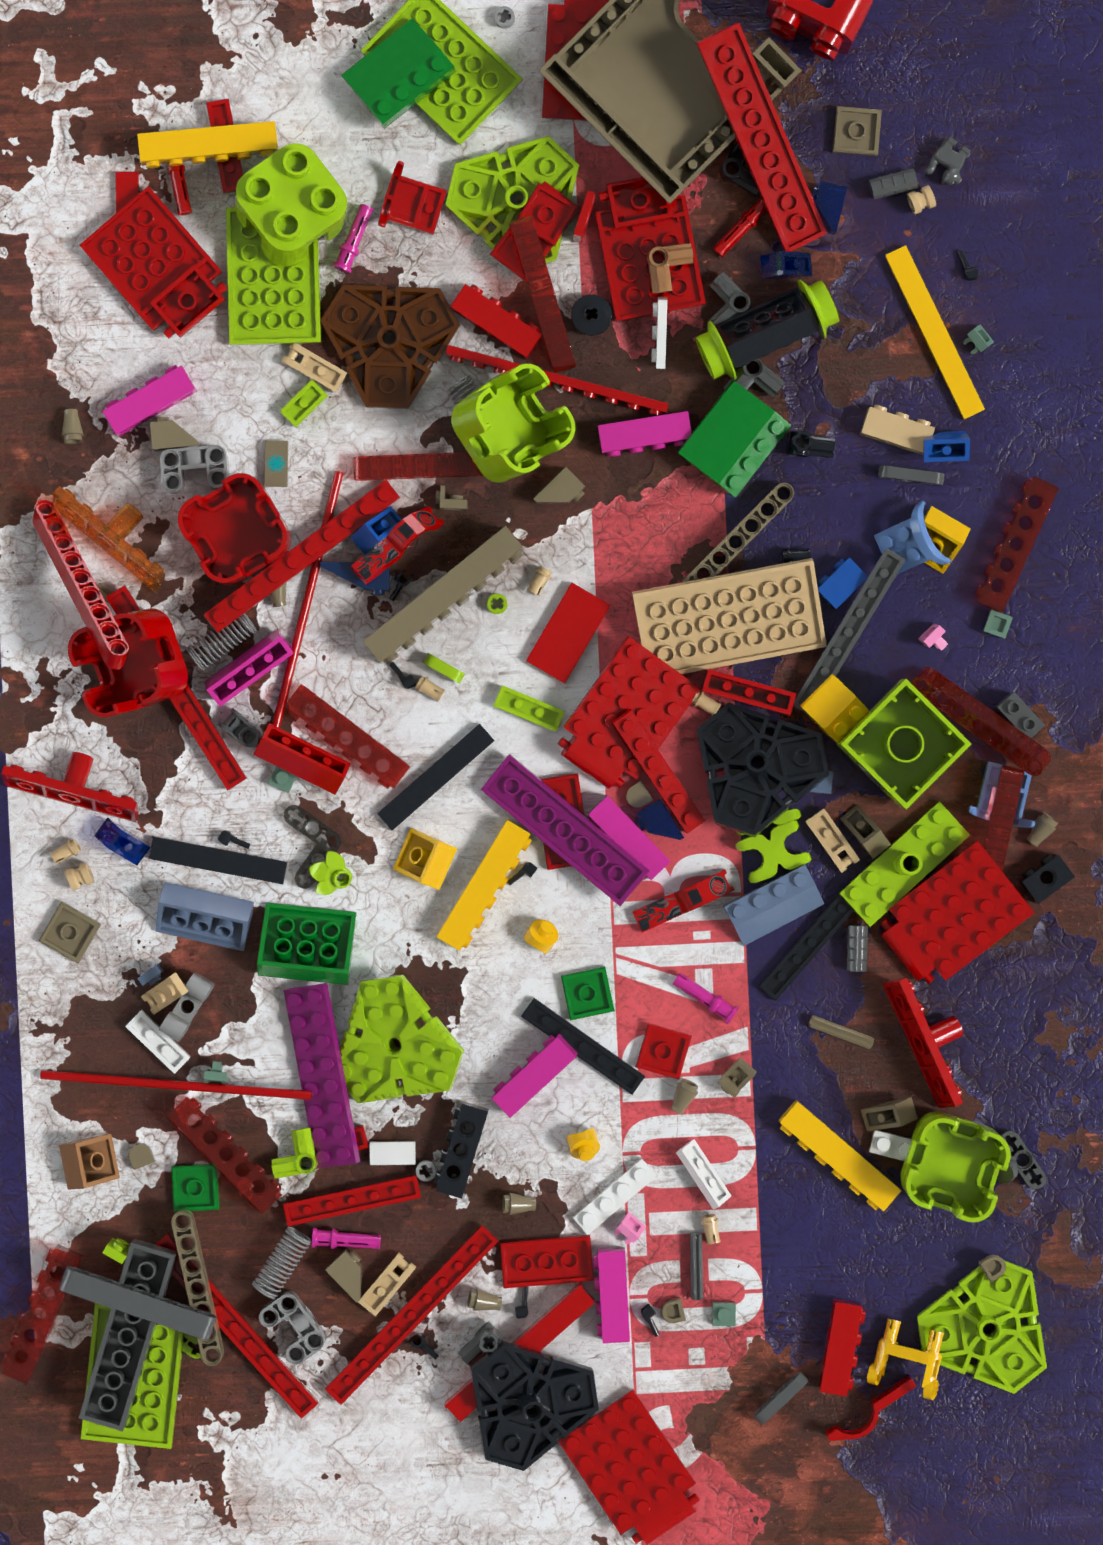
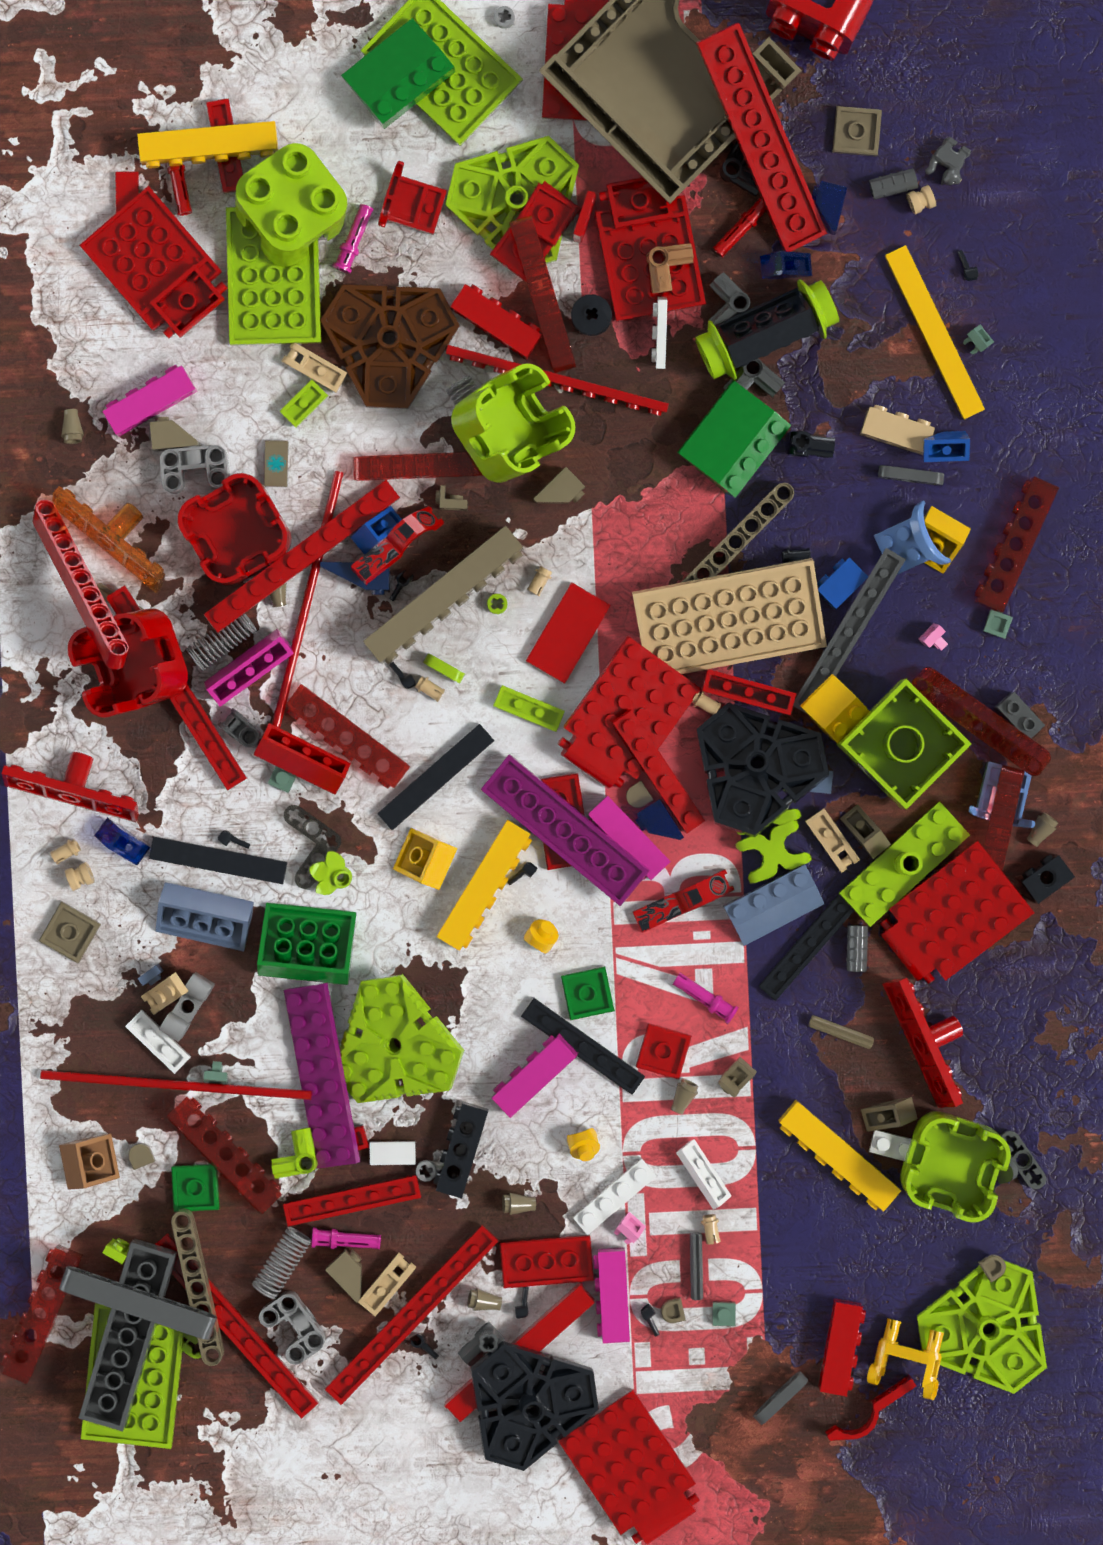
(644, 433): dark pink brick -> none

